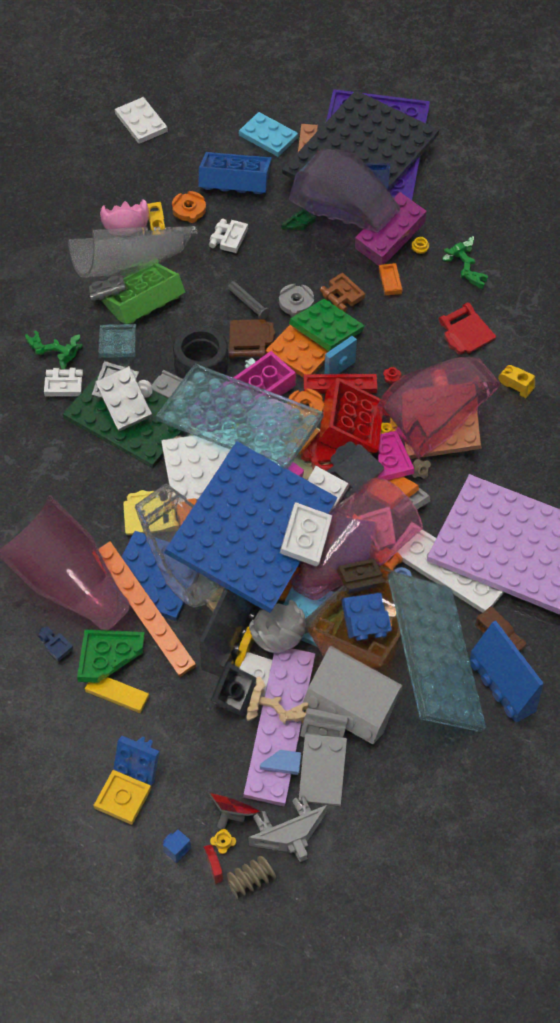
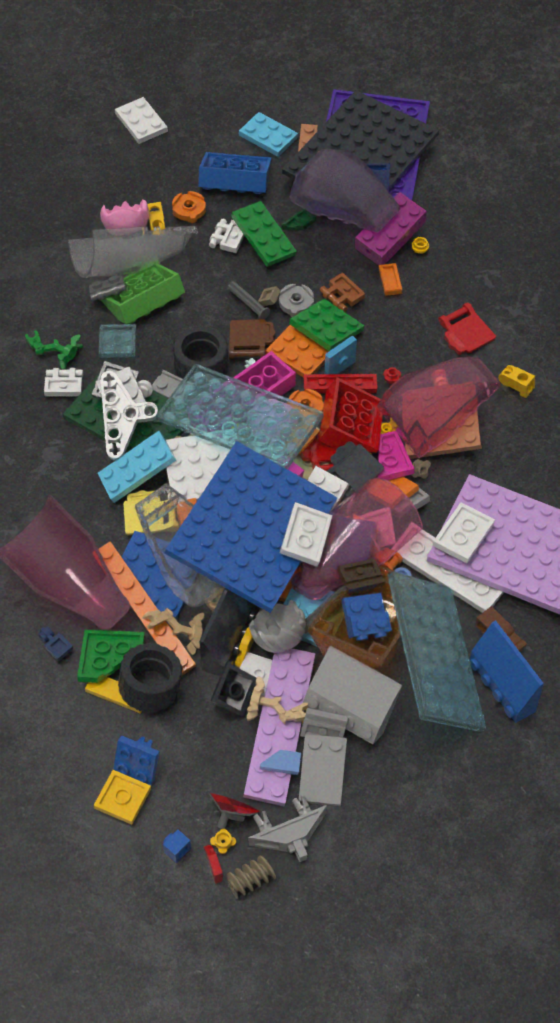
(122, 423): none -> white beam
(136, 466): none -> medium azure plate
(154, 658): none -> black tyre
(194, 632): none -> tan piece
(263, 233): none -> green plate
(269, 296): none -> dark tan plate
(459, 251): green piece -> none
(463, 532): none -> white plate

